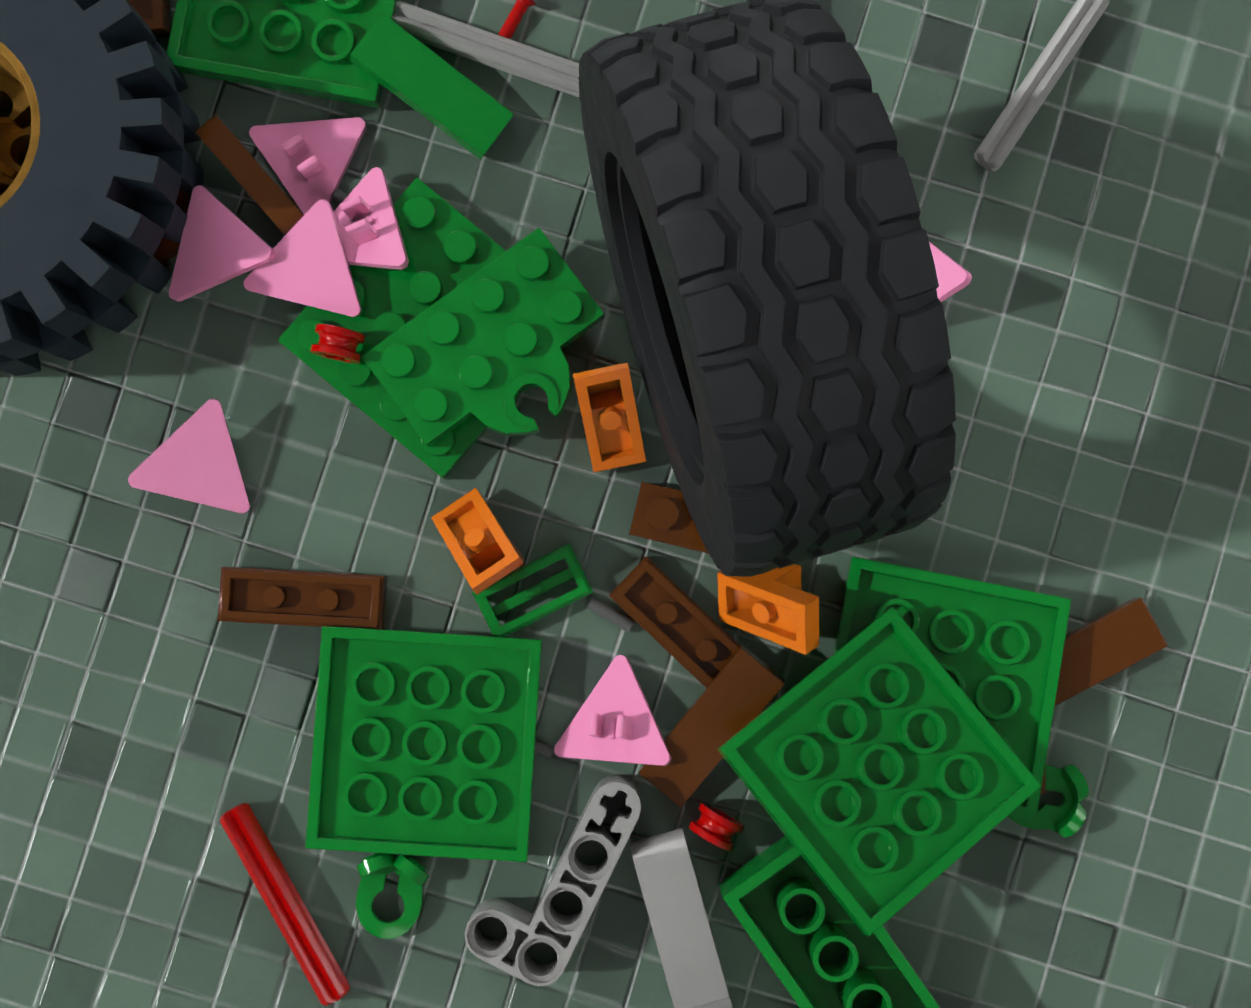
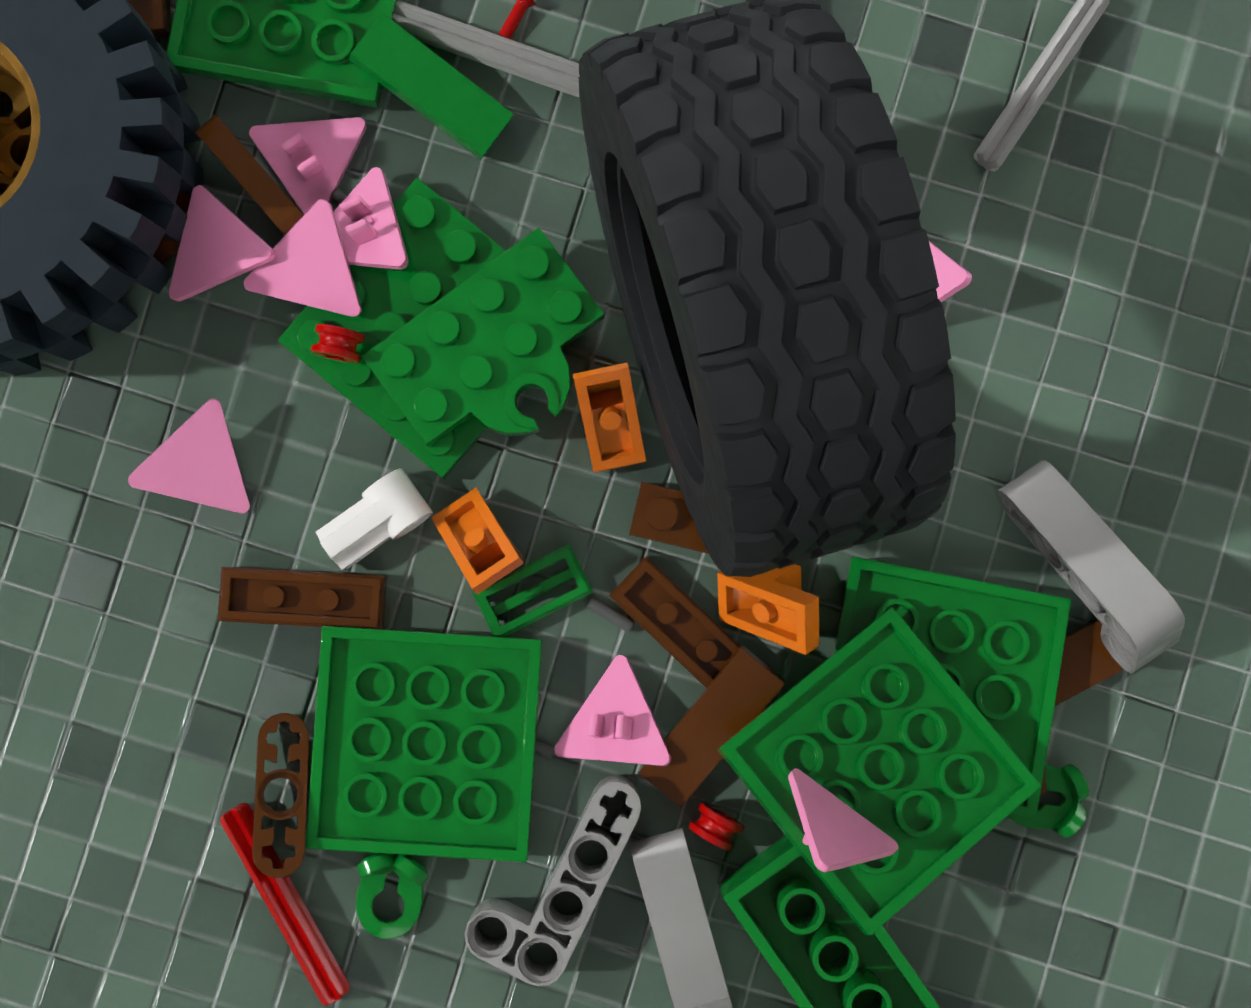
(292, 837): none -> reddish brown beam
(386, 512): none -> white piece
(833, 829): none -> bright pink piece
(1130, 603): none -> light grey beam

